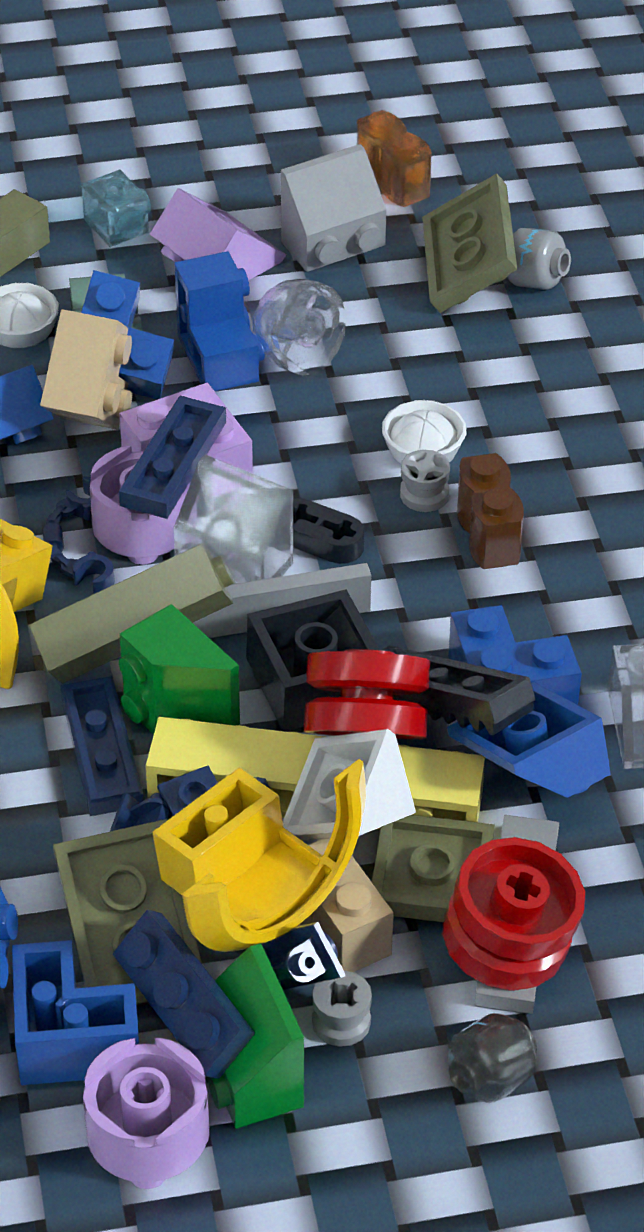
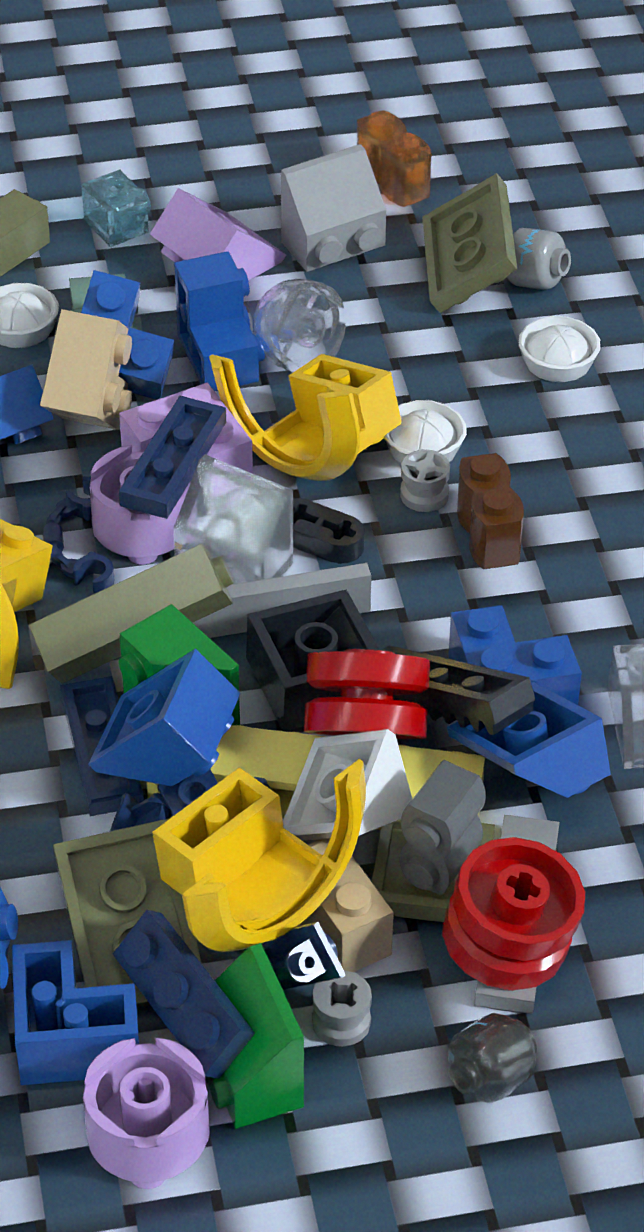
(168, 724): none -> blue slope
(336, 415): none -> yellow piece
(441, 827): none -> dark grey brick
(559, 348): none -> white hat

